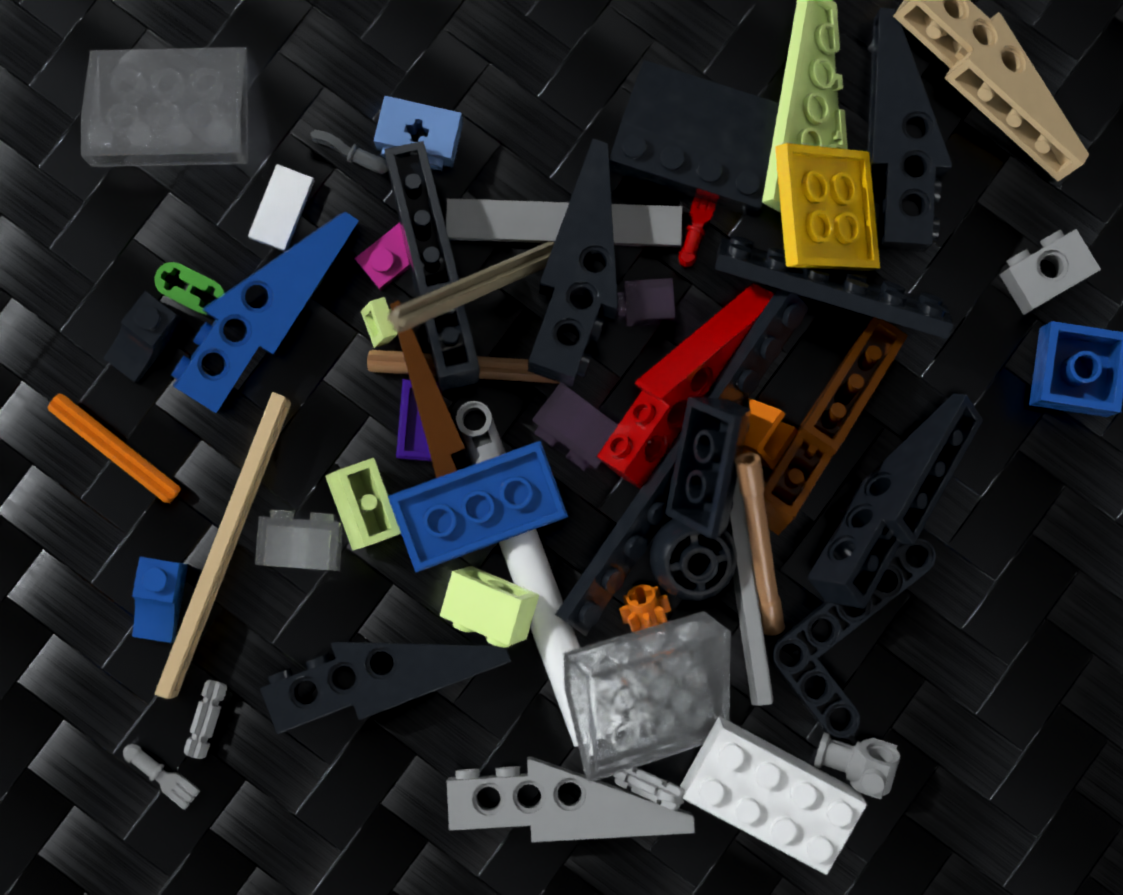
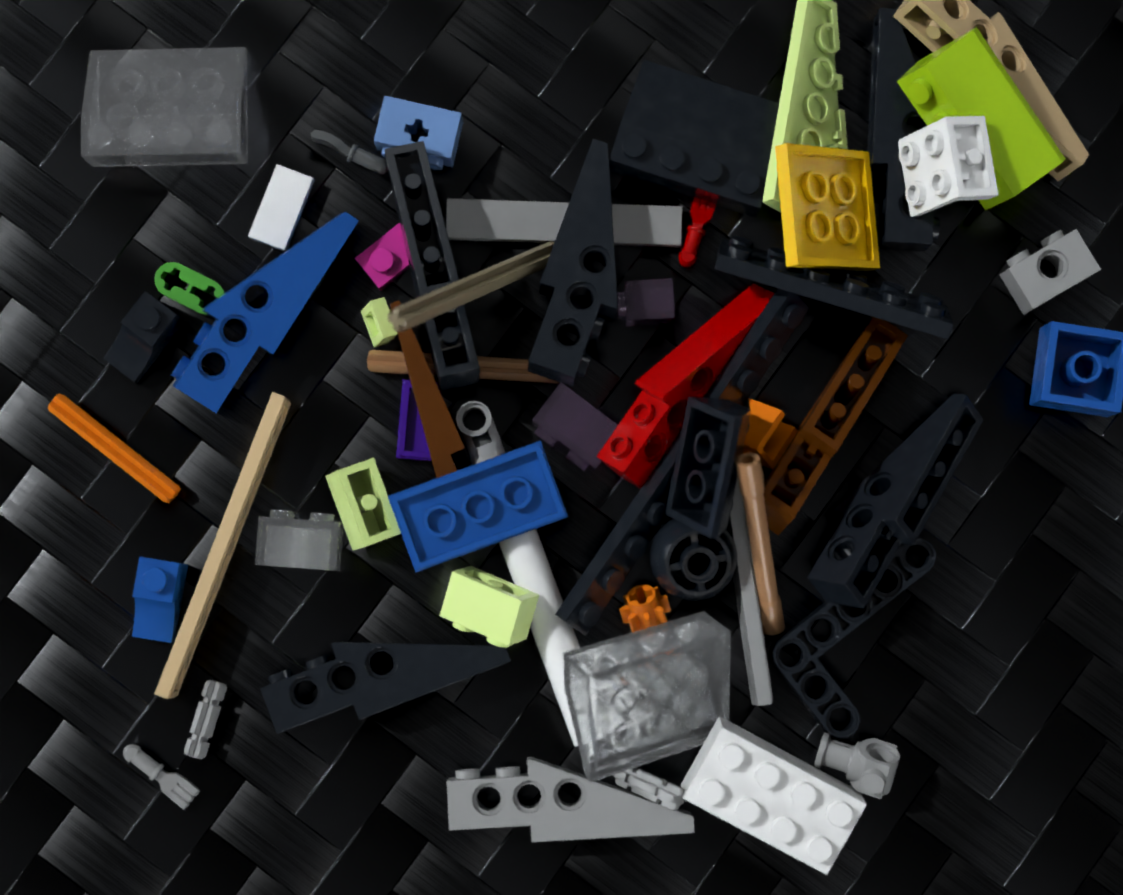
(947, 164): none -> white bracket
(971, 81): none -> lime slope

